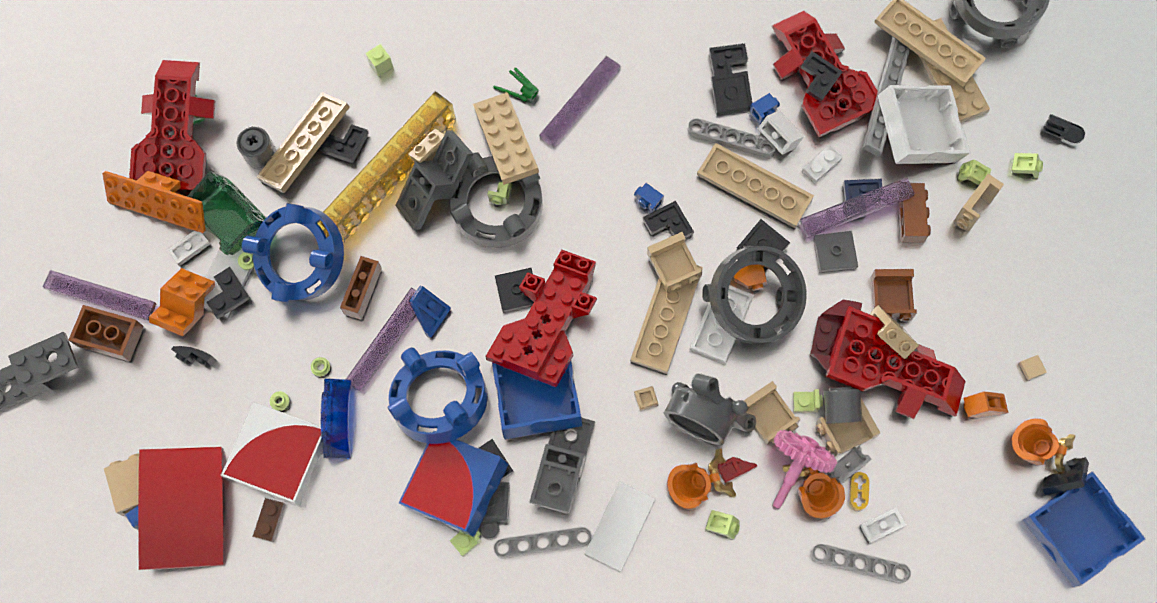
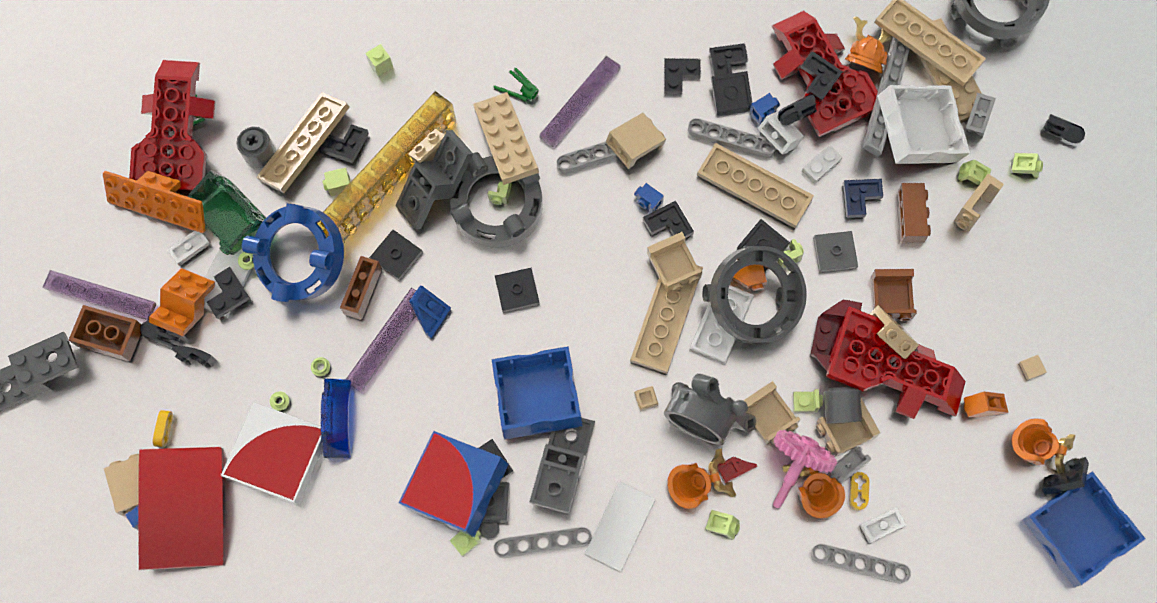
(157, 334): none -> black arm
(162, 428): none -> yellow beam
(269, 520): reddish brown plate -> none
(336, 181): none -> yellowish green brick
(396, 254): none -> black plate
(458, 417): blue piece -> none
(555, 302): red piece -> none
(590, 153): none -> light grey beam
(635, 139): none -> tan panel
(678, 68): none -> black plate
(796, 252): none -> yellowish green bracket
(797, 110): none -> black arm
(857, 207): clear purple plate -> none
(868, 50): none -> orange helmet
(980, 114): none -> light grey hinge

